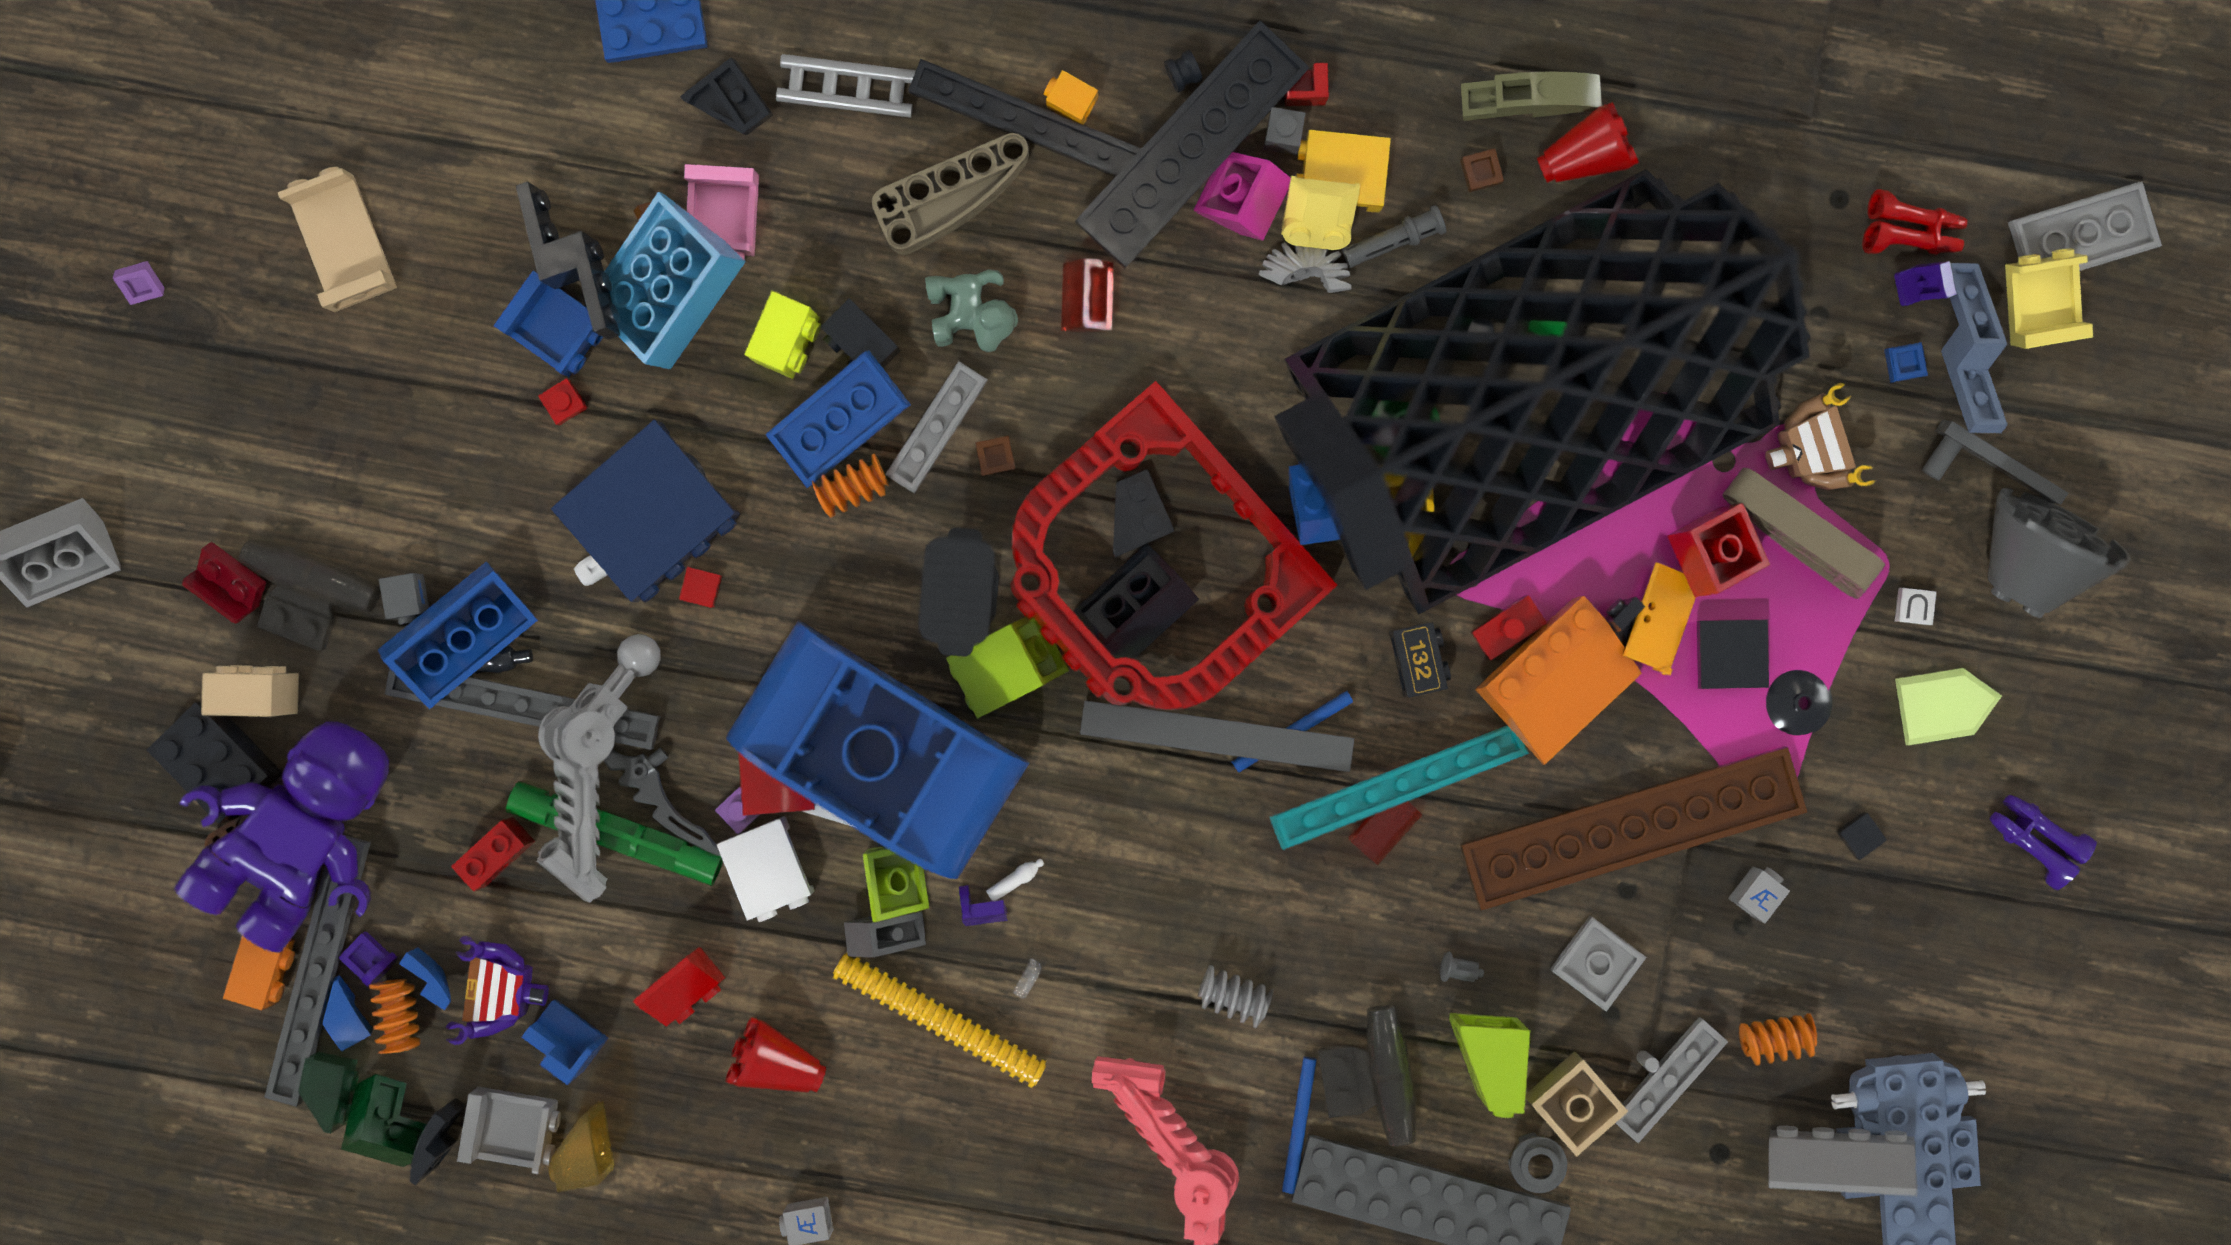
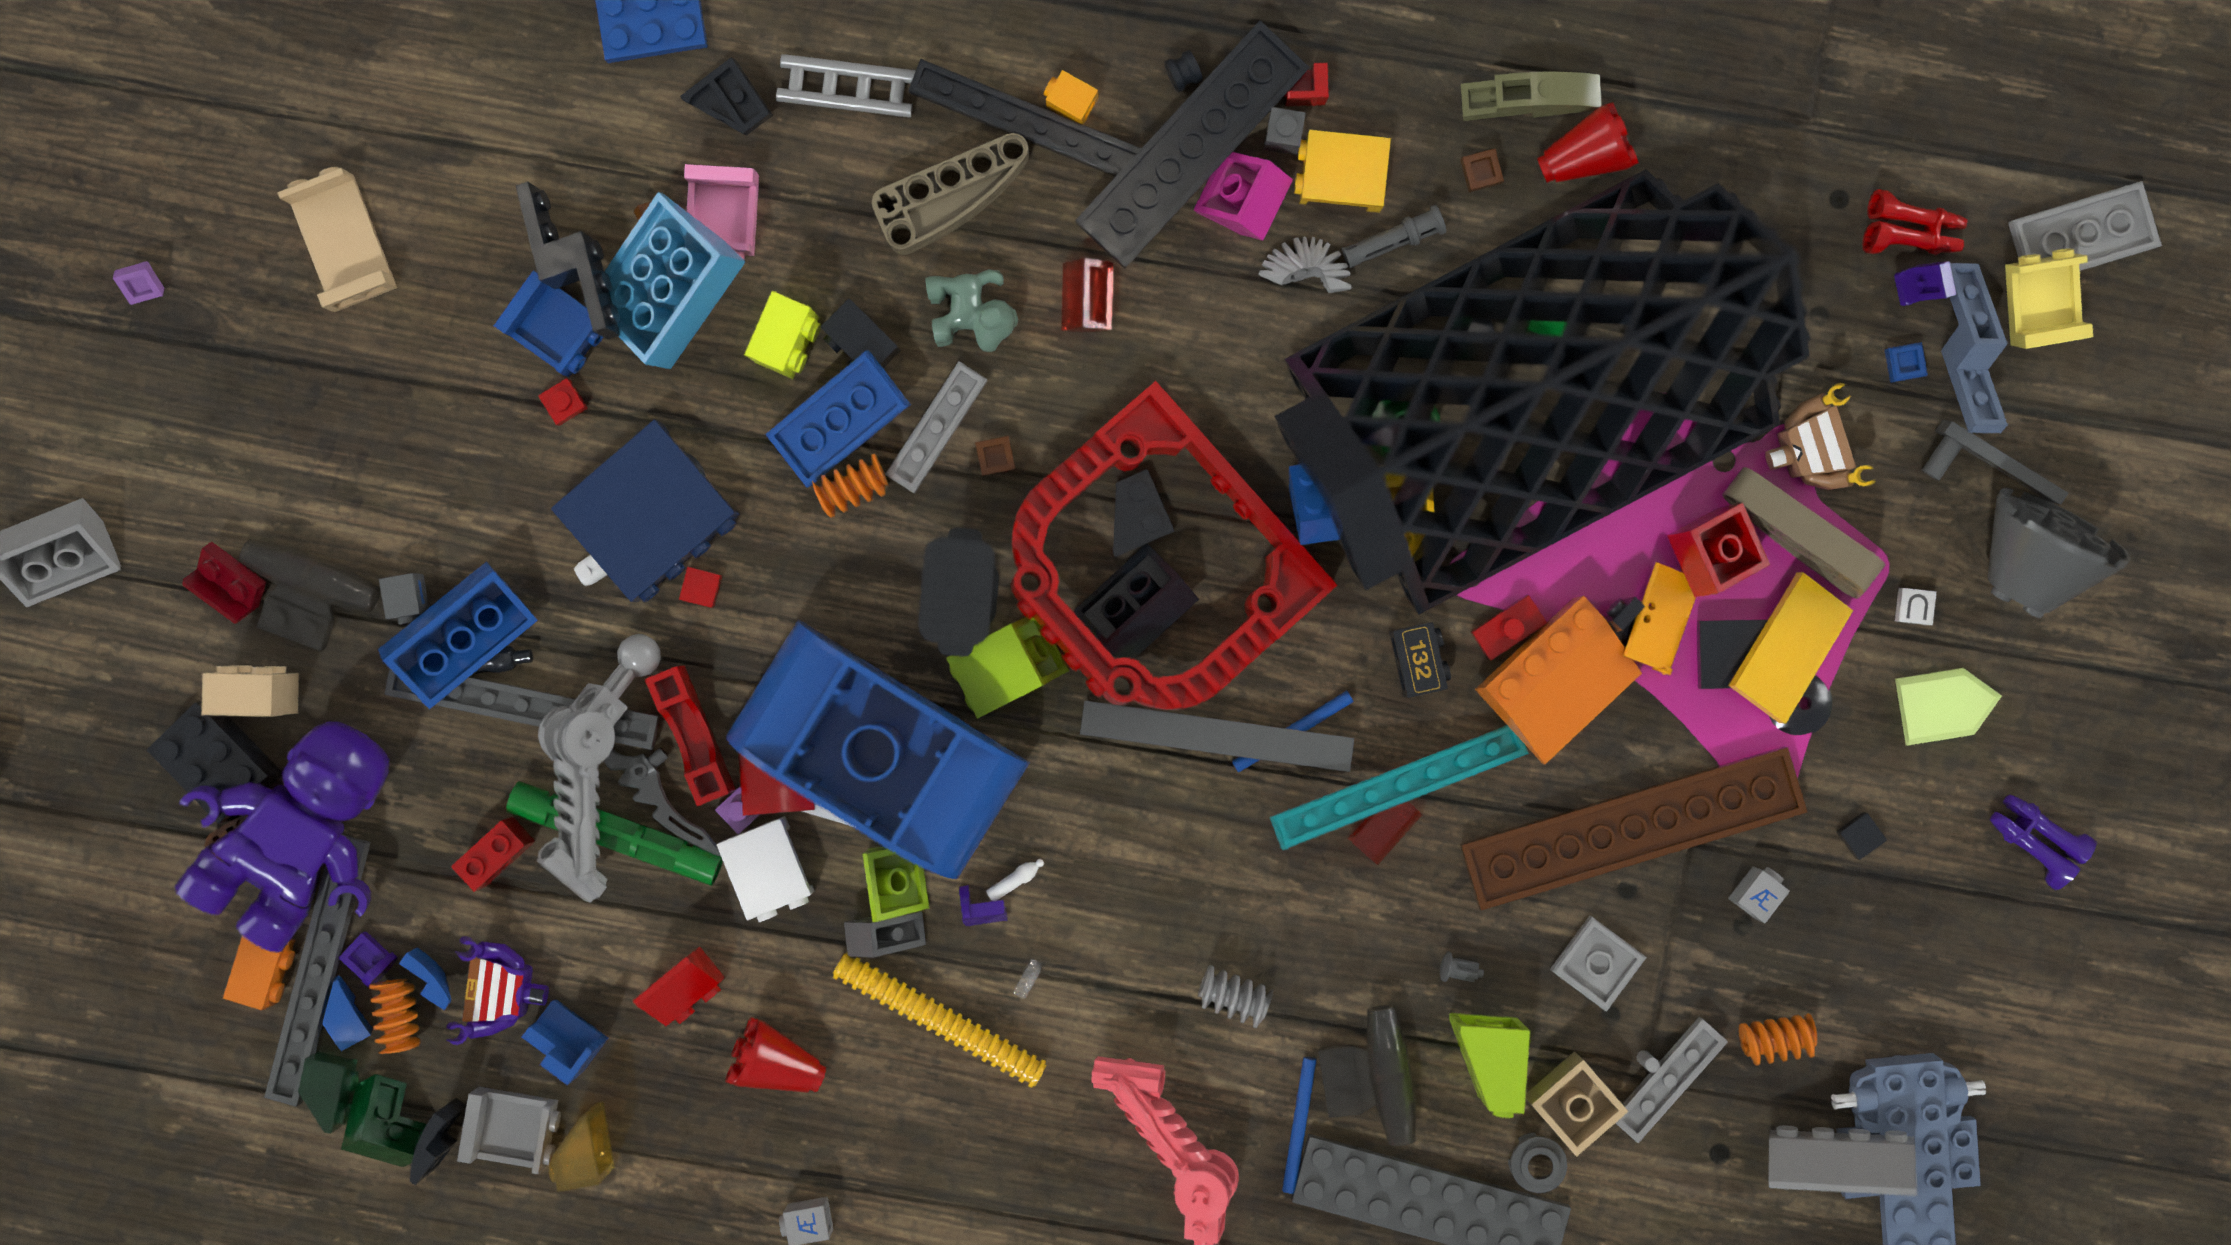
(683, 712): none -> red arch
(1319, 213): light yellow slope -> none
(1791, 648): none -> yellow tile

